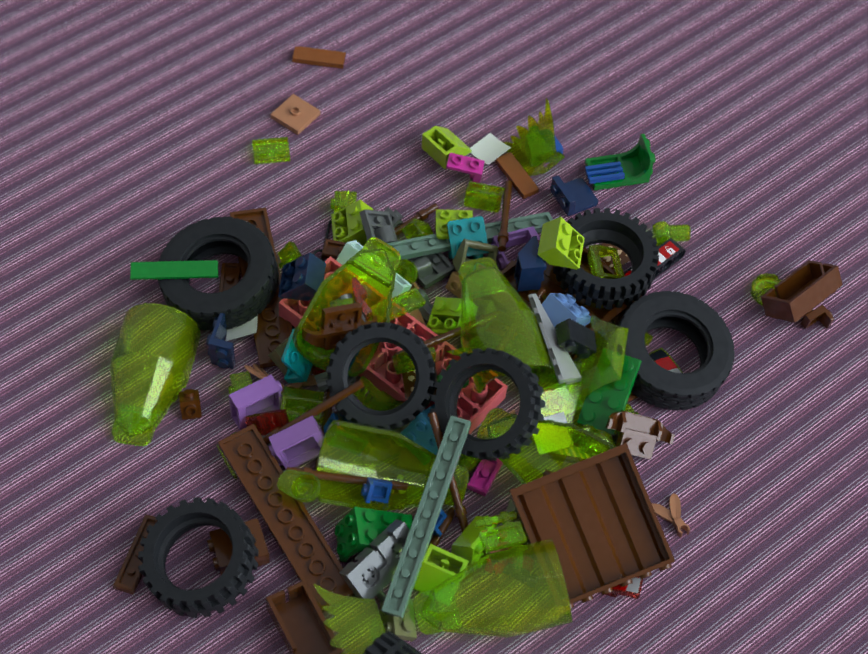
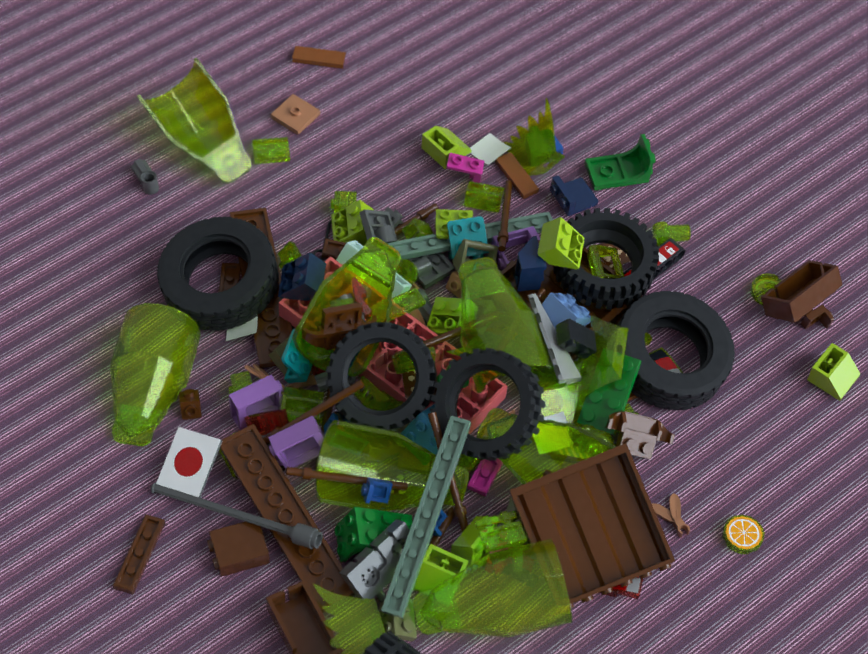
(146, 176): none -> dark grey piece
(170, 529): black tyre -> none
(174, 269): green piece -> none
(186, 476): none -> flag
(201, 124): none -> clear neon green windscreen
(220, 351): dark blue bracket -> none
(298, 483): clear neon green cap -> none
(604, 170): blue tile -> none
(743, 534): none -> tile
(834, 372): none -> lime slope

